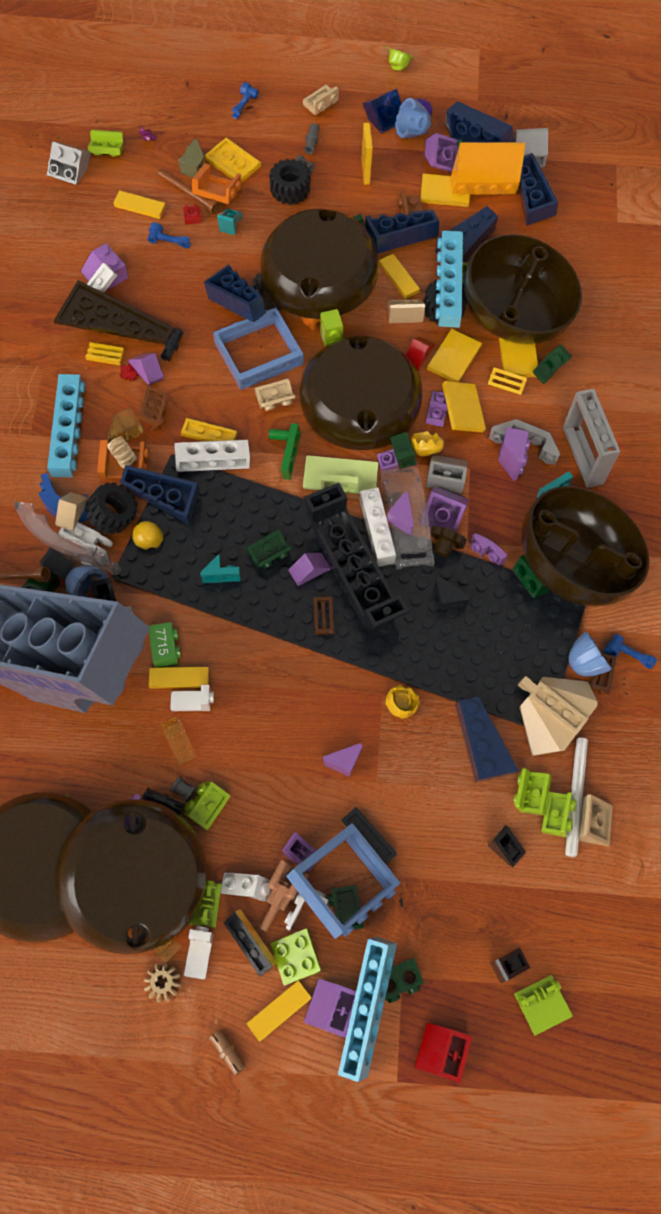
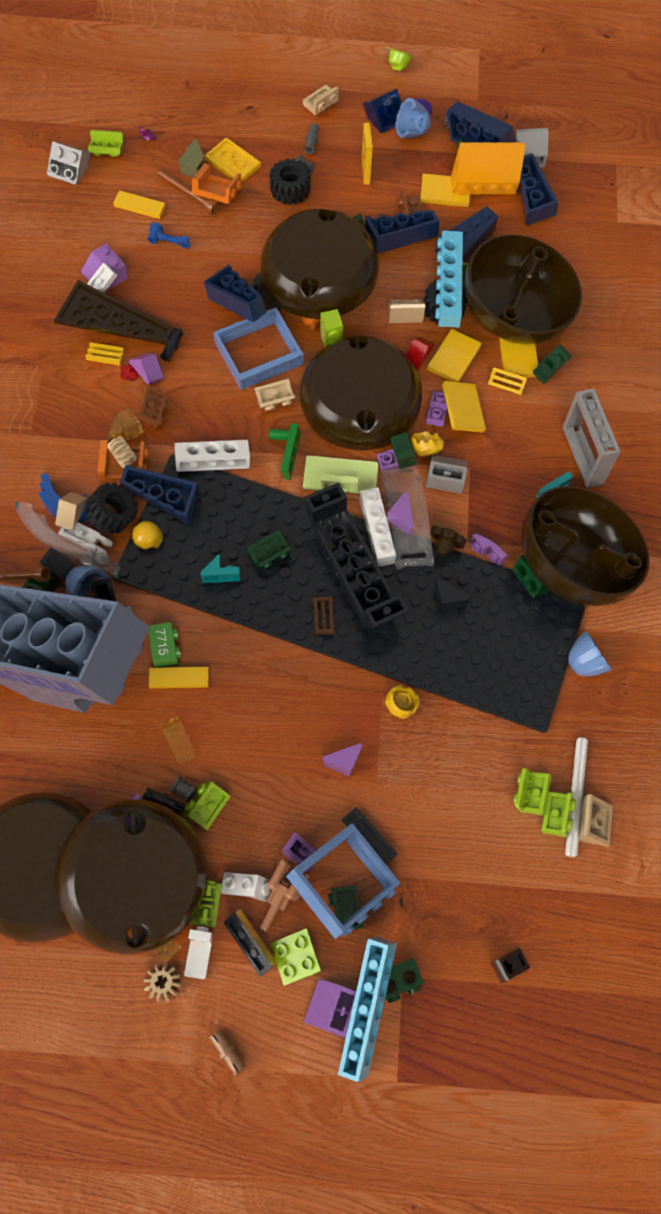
(66, 385): medium azure brick -> none
(192, 214): red tile -> none
(192, 700): white bracket -> none
(207, 432): yellow tile -> none
(228, 220): teal slope -> none
(248, 92): blue brick -> none
(279, 1011): yellow tile -> none
(291, 918): white bracket -> none
(309, 567): medium lavender slope -> none
(399, 276): yellow tile -> none
(441, 152): medium lavender slope -> none
(443, 1052): red slope -> none
(446, 509): medium lavender slope -> none
(483, 743): dark blue wedge -> none
(507, 846): black slope -> none
(514, 451): medium lavender slope -> none
(538, 437): light grey slope -> none
(543, 1004): lime hinge -> none
(555, 712): tan panel -> none
(599, 687): reddish brown tile -> none
(616, 645): blue brick -> none

